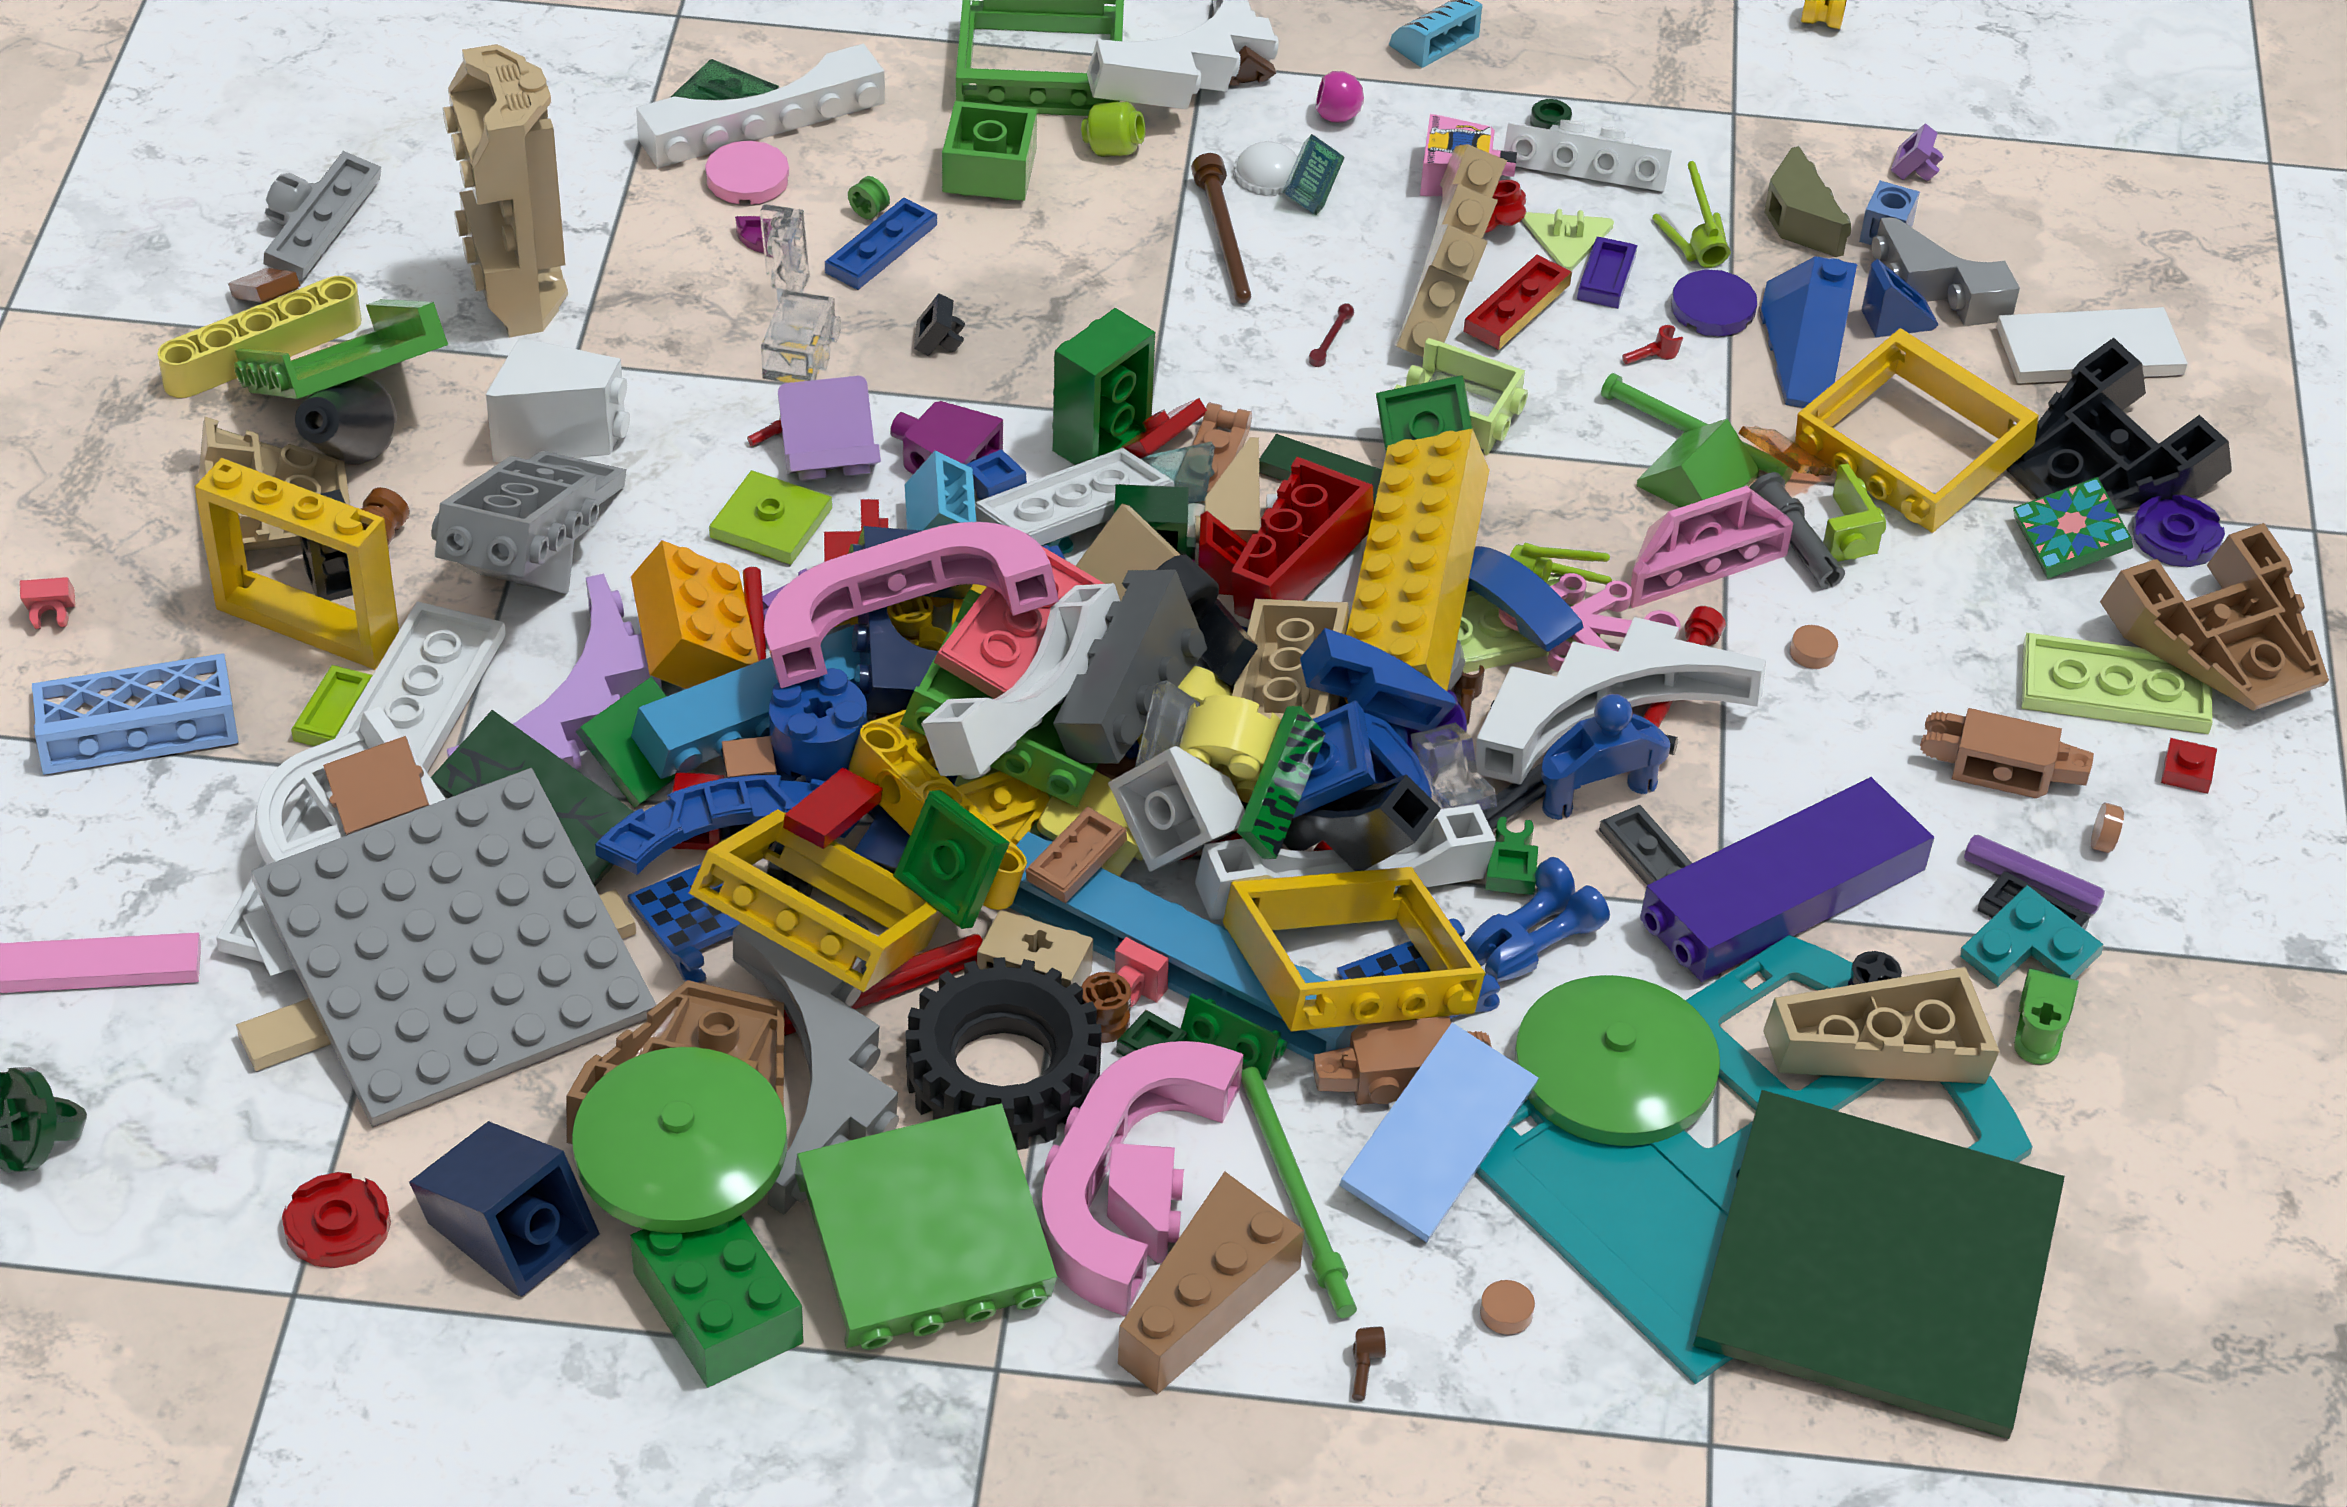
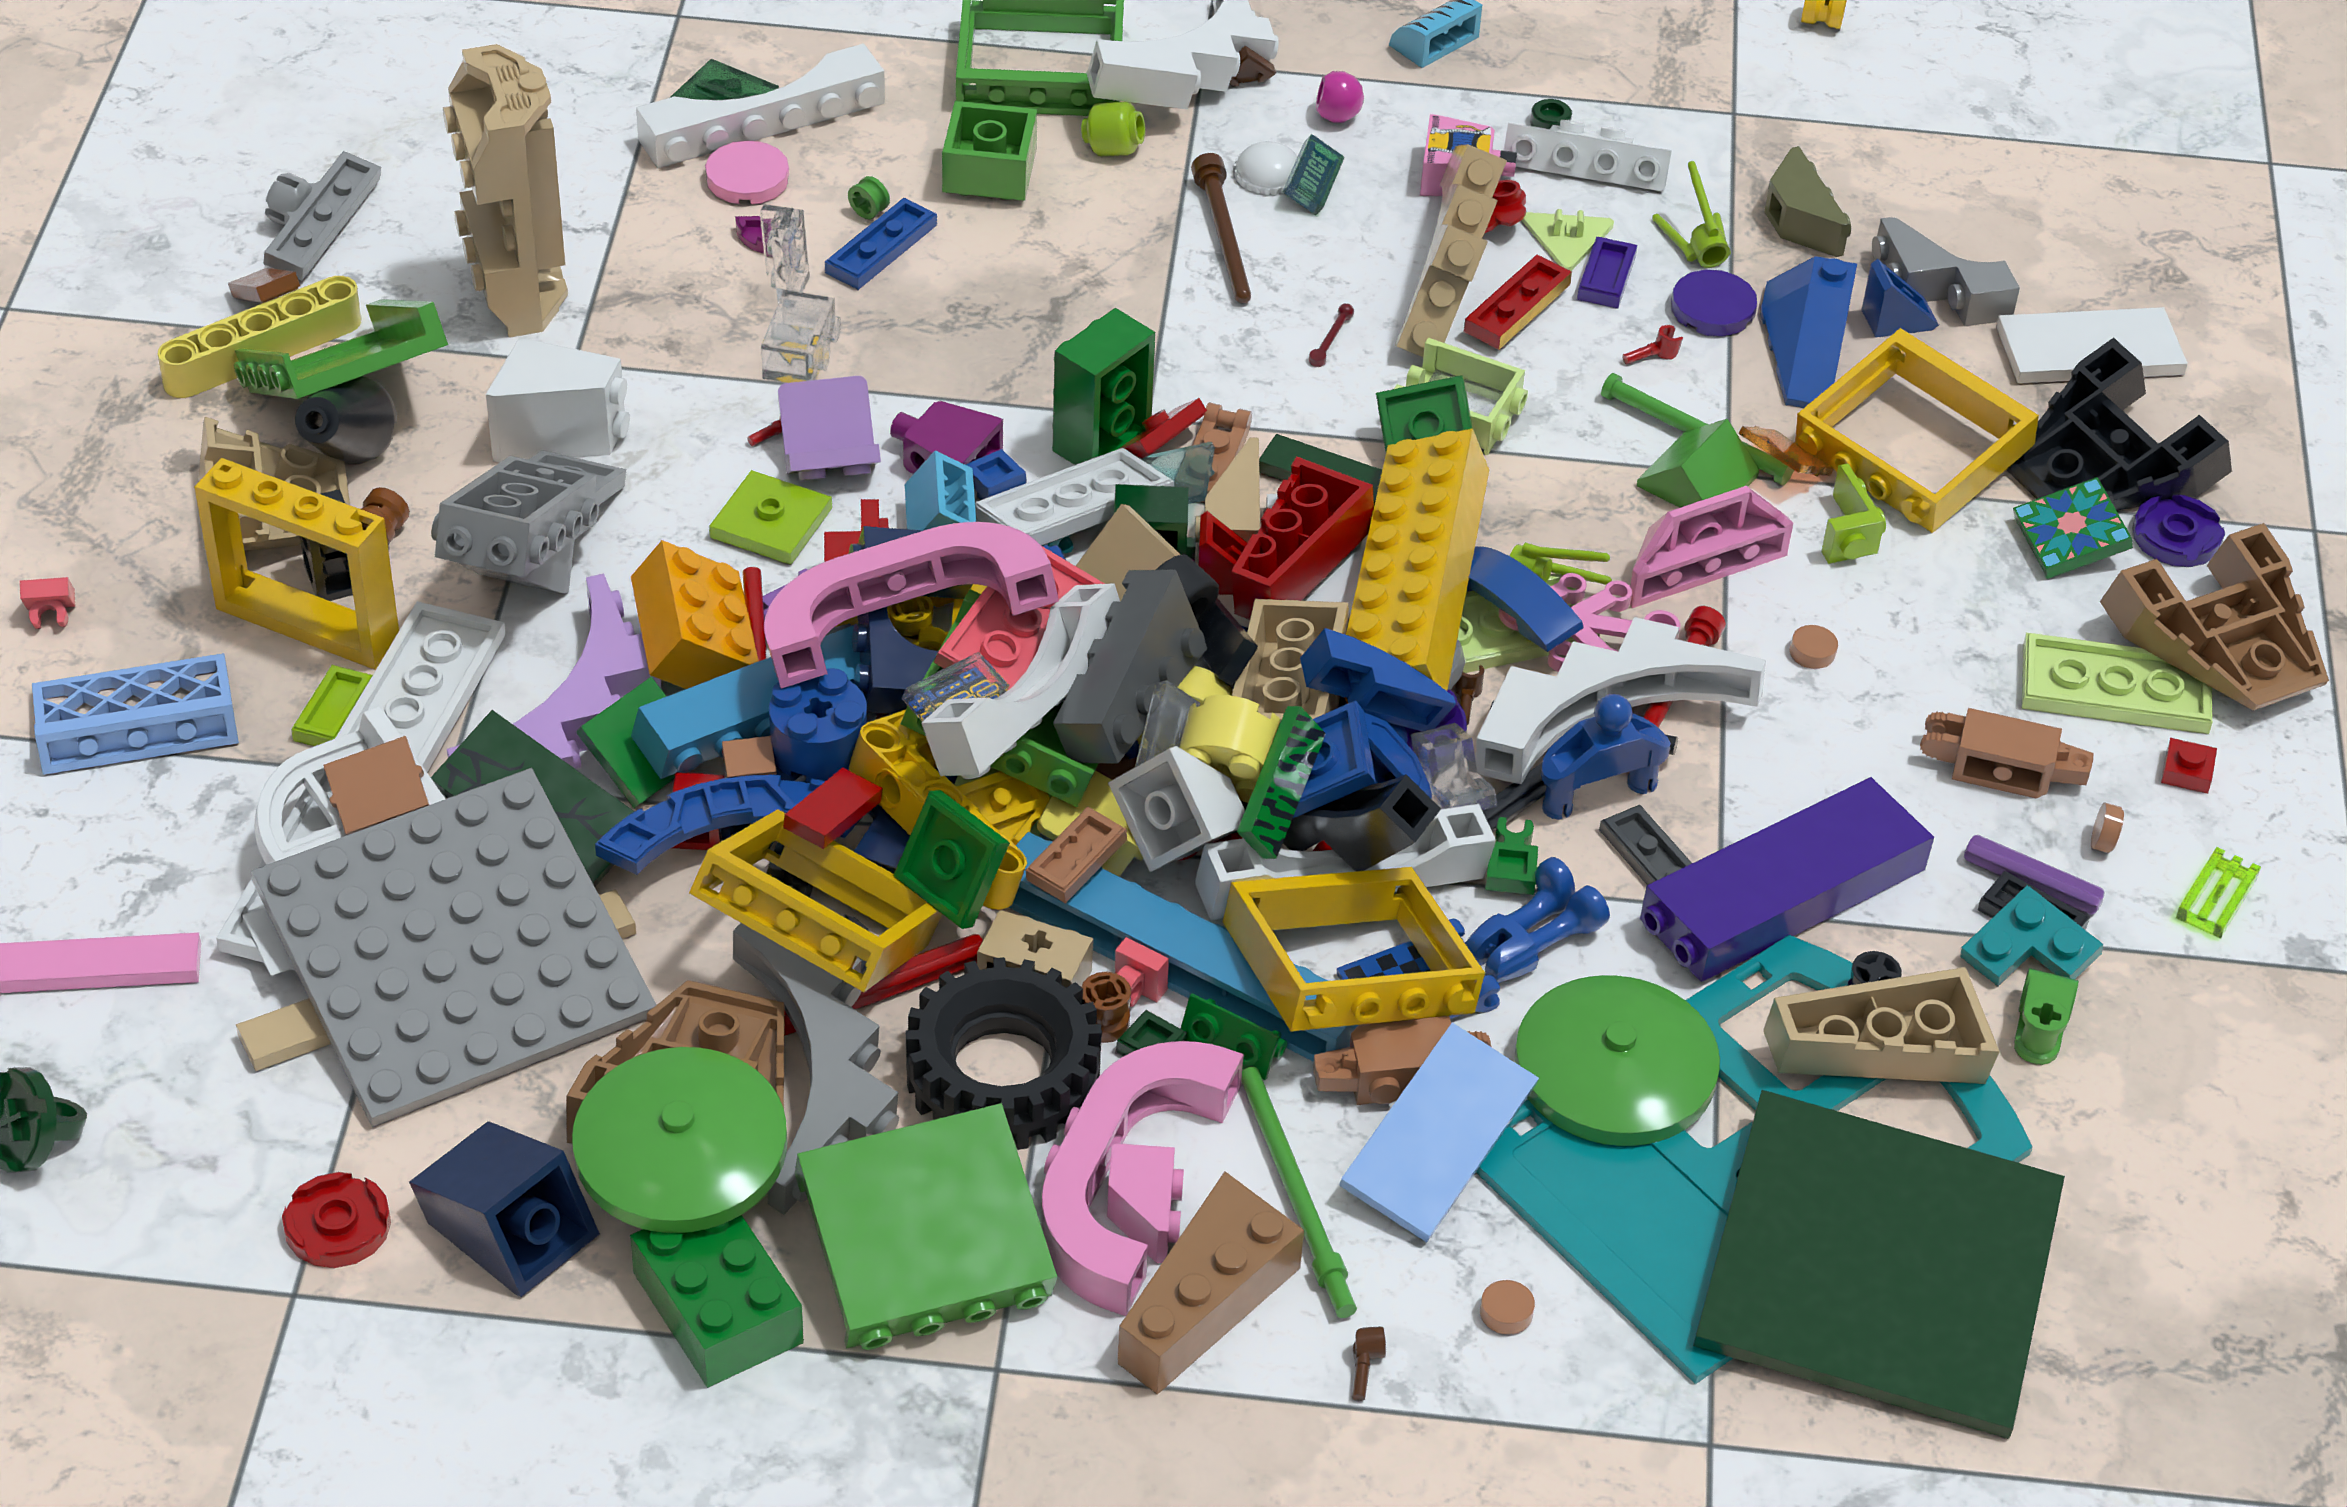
(682, 921): blue flag -> none
(938, 327): black tile -> none
(965, 679): none -> clear tile
(1803, 537): dark grey pin -> none
(1886, 202): medium blue brick -> none
(1918, 155): medium lavender tile -> none
(2230, 869): none -> clear neon green tile

